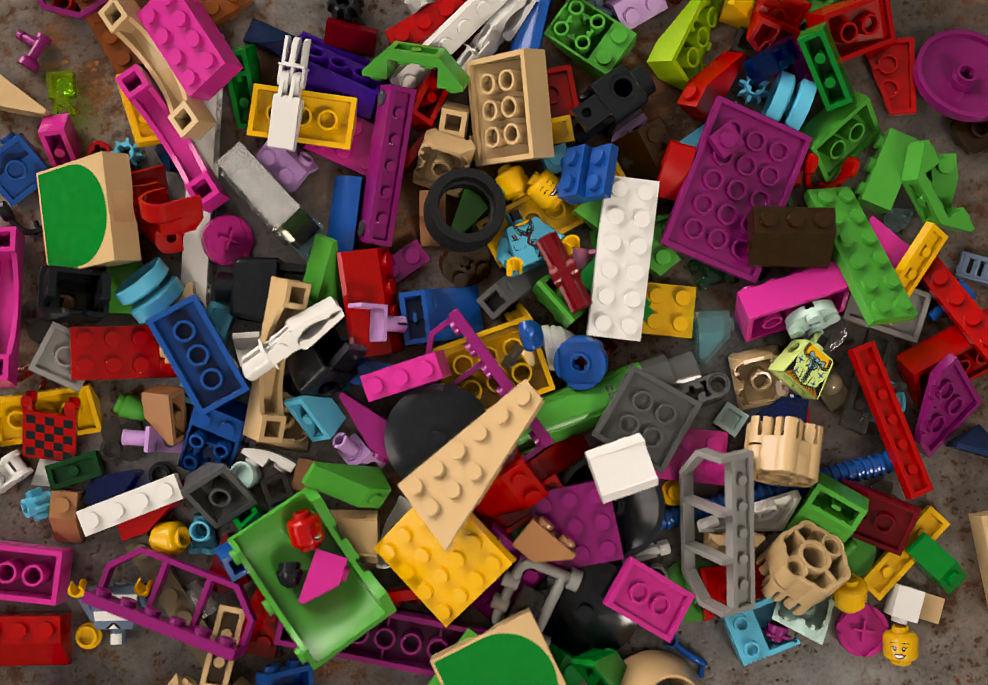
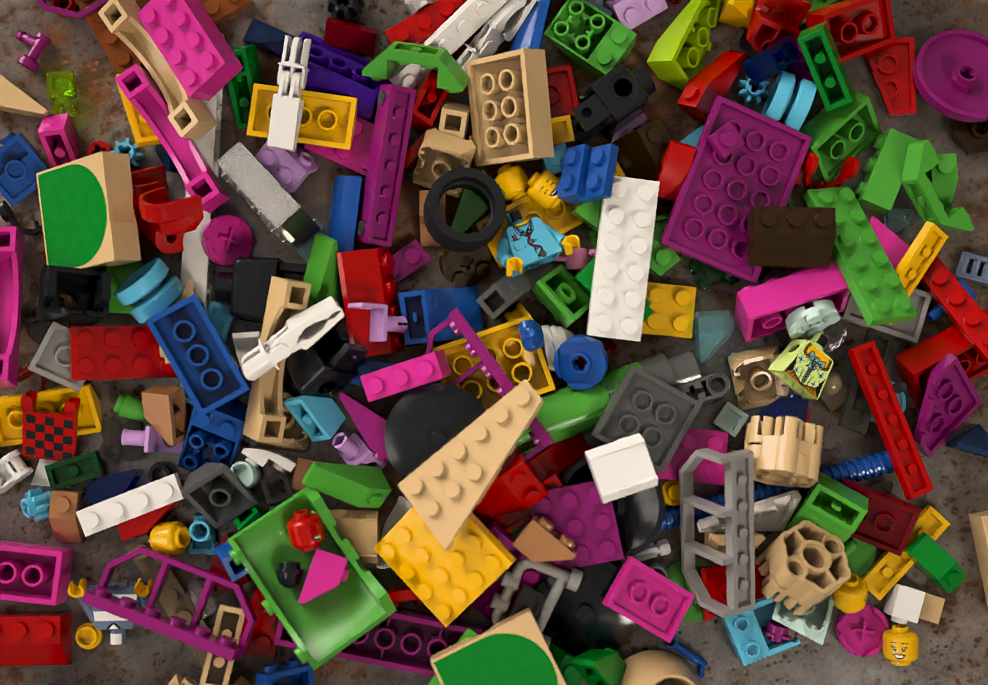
(513, 357): clear smoke tile -> none
(564, 272): dark red piece -> none

